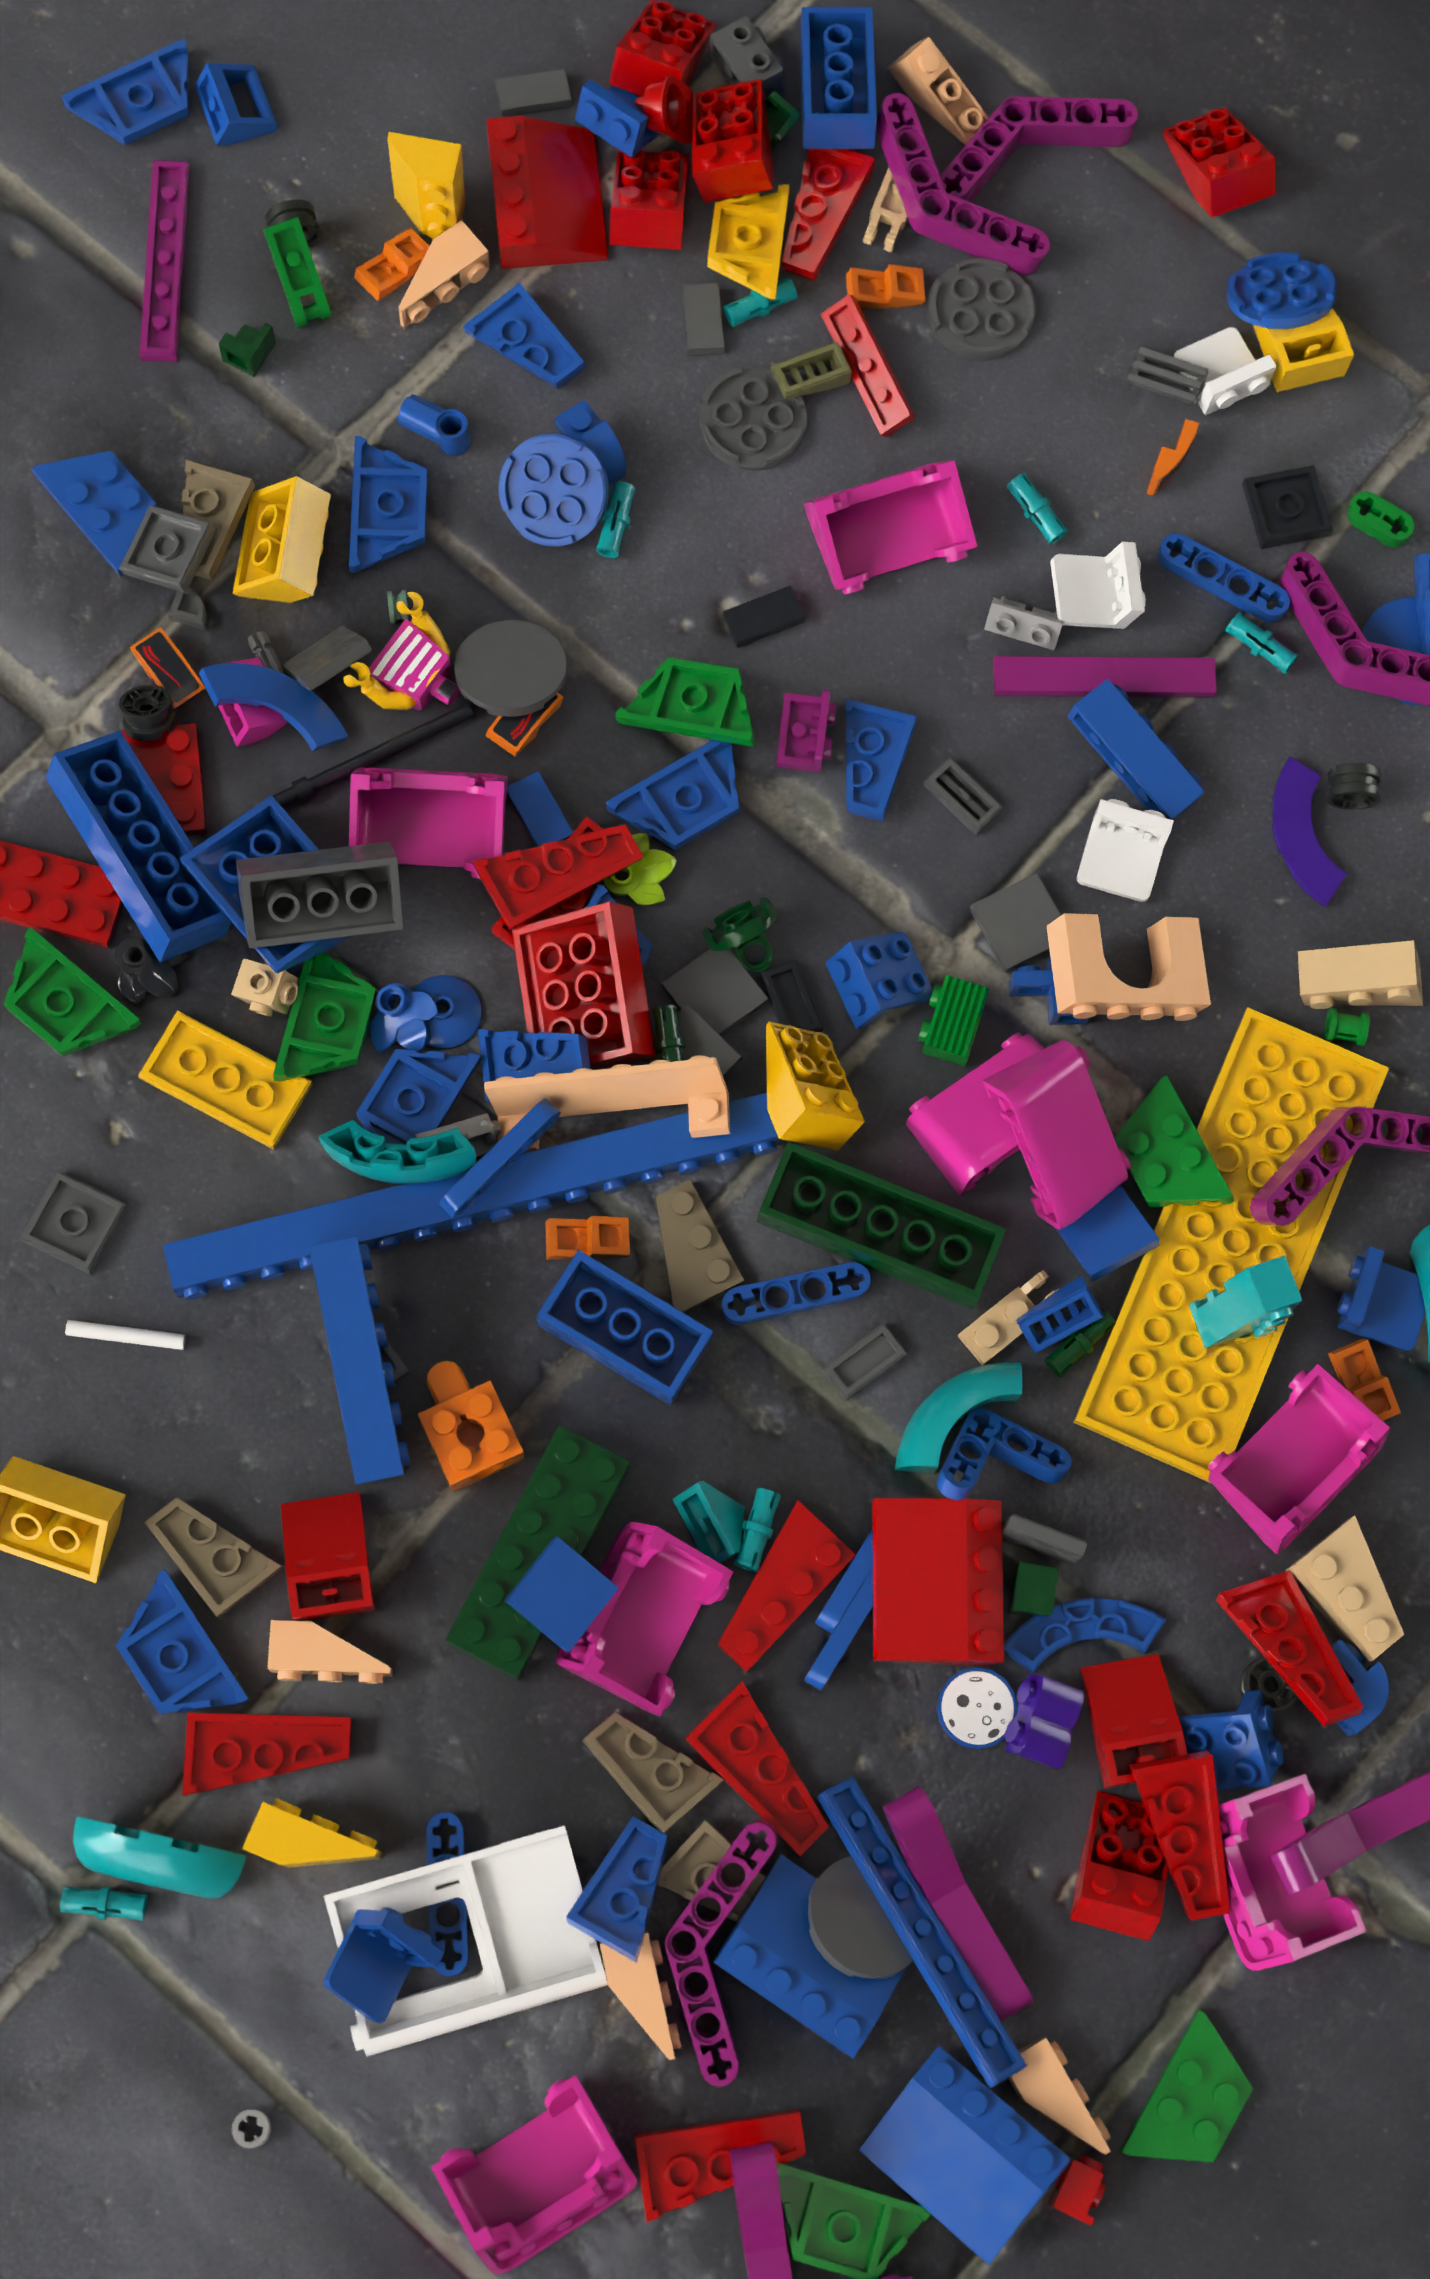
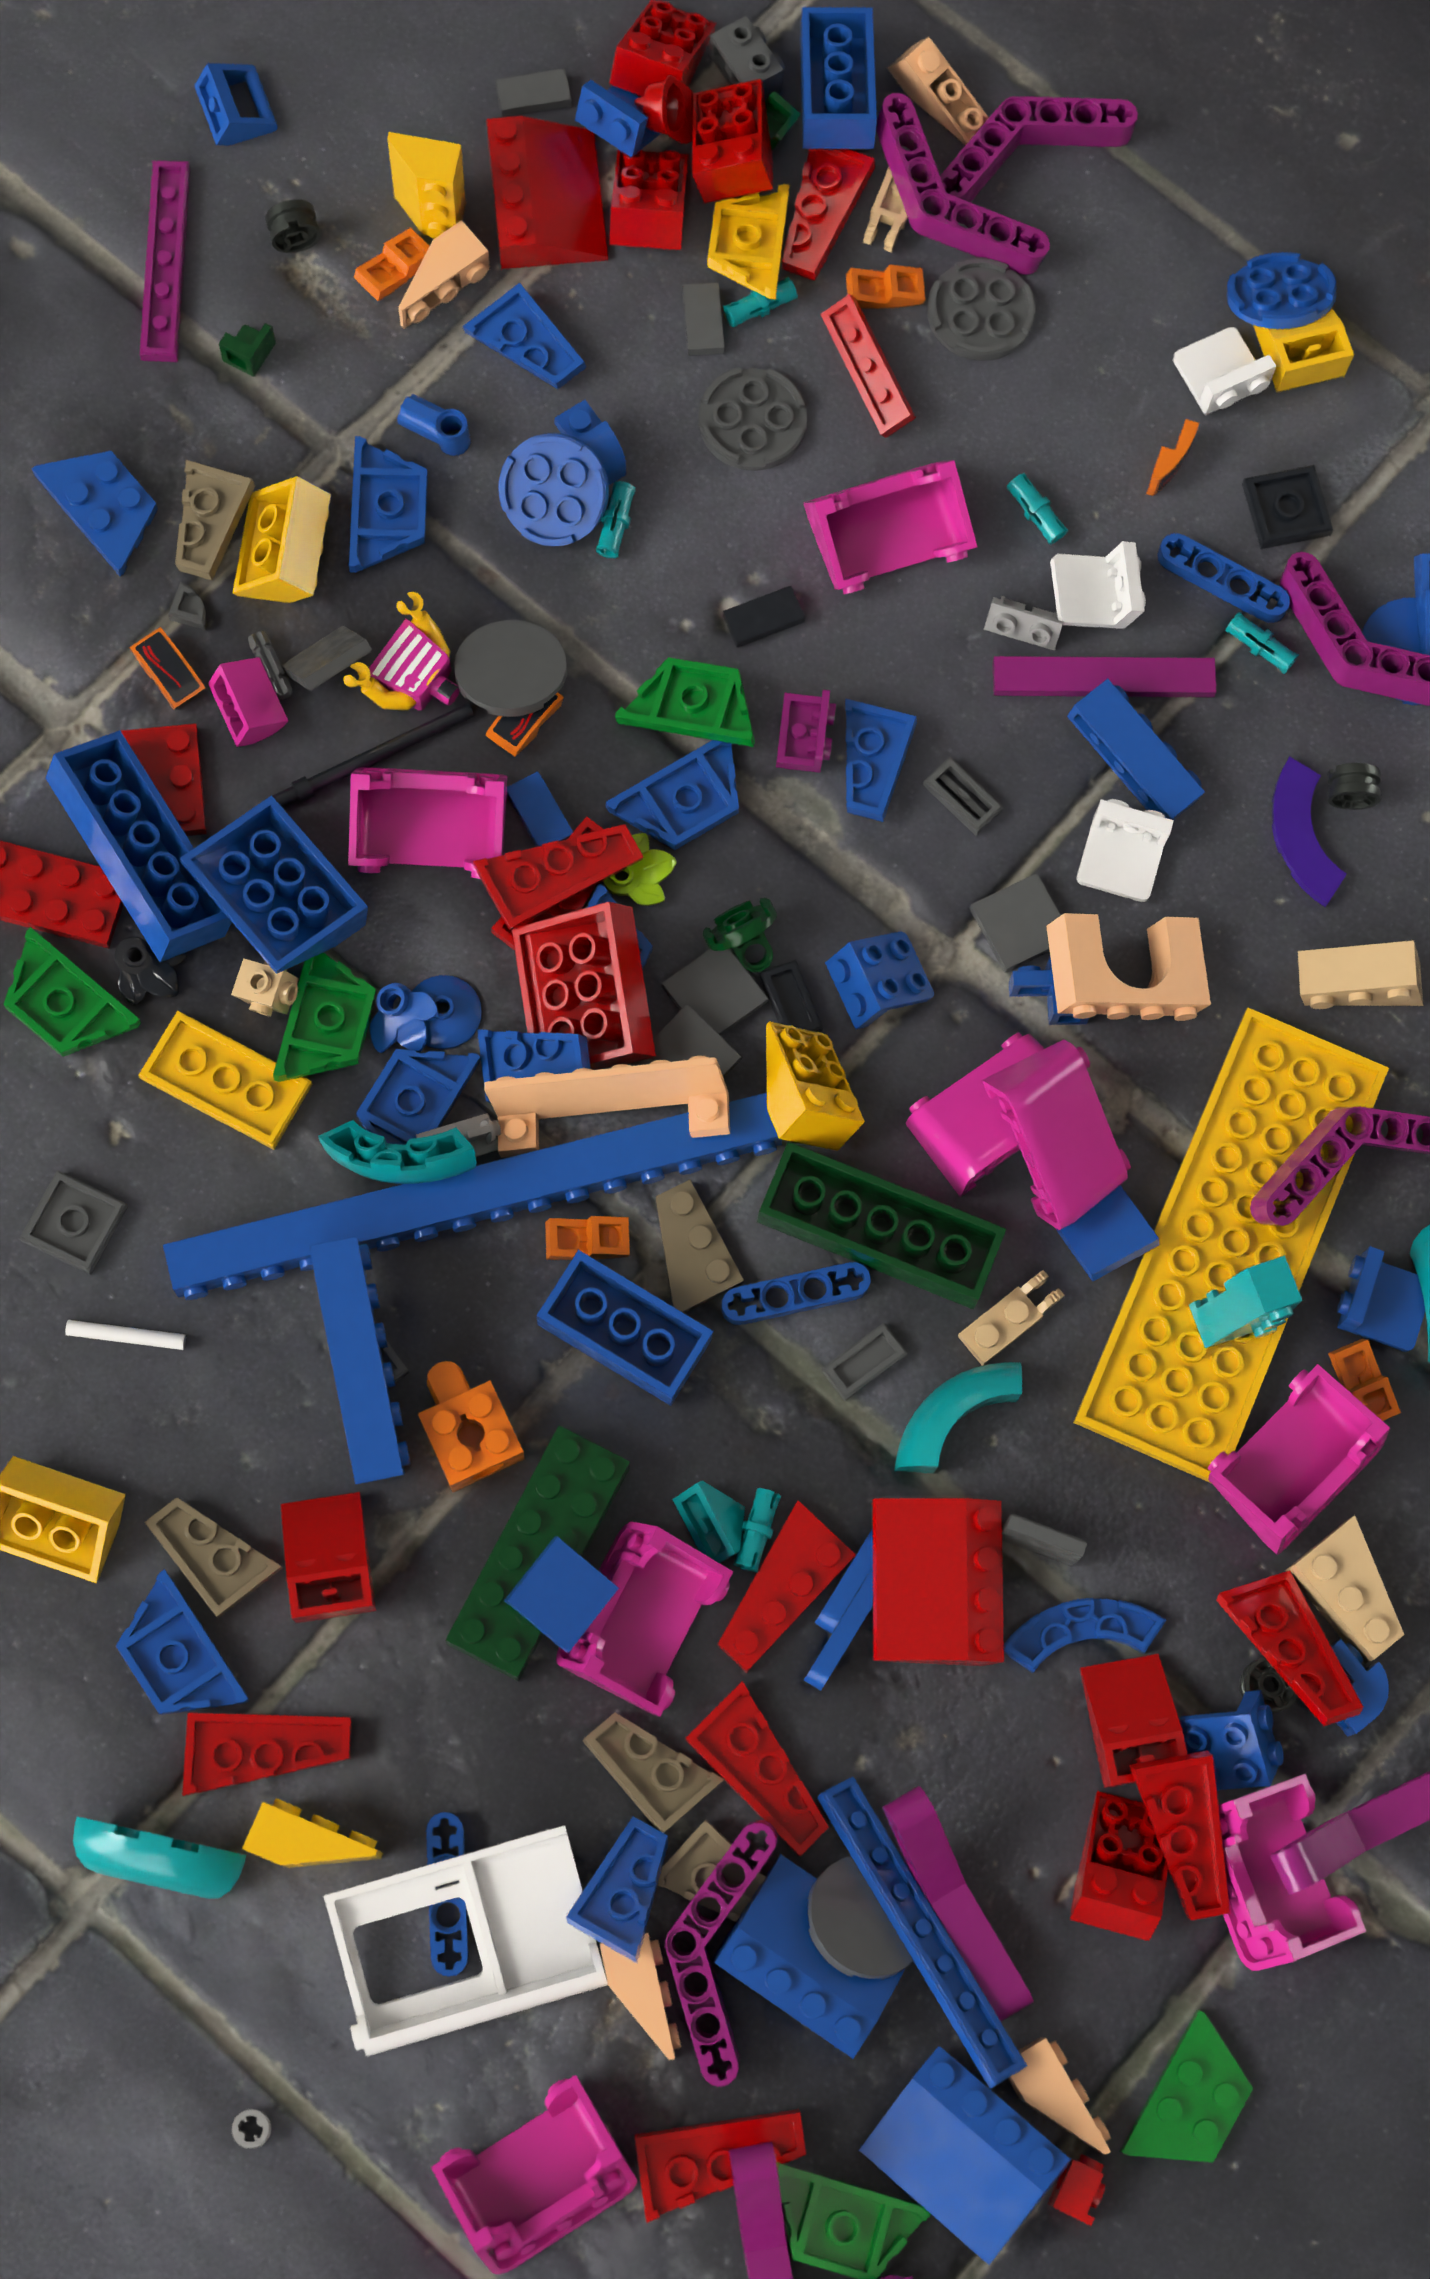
(103, 1903): teal pin -> none
(136, 96): blue wing -> none
(147, 712): pearl dark grey wheel -> none
(167, 548): dark grey tile -> none
(264, 686): blue tile -> none
(296, 270): green plate -> none
(310, 1649): light nougat slope -> none
(320, 894): dark grey slope -> none
(377, 1960): blue bracket -> none
(392, 604): sand green bush -> none
(499, 1158): blue beam -> none
(668, 1035): dark green pin -> none
(819, 357): olive slope -> none
(954, 1021): green brick -> none
(976, 1708): white tile -> none
(994, 1442): blue beam -> none
(1033, 1589): dark green panel -> none
(1043, 1721): dark purple brick -> none
(1066, 1326): blue slope -> none
(1079, 1345): dark green pin -> none
(1169, 1153): green wing -> none
(1173, 363): dark grey tile -> none
(1221, 161): red slope -> none
(1347, 1027): green bush -> none
(1380, 519): green beam -> none

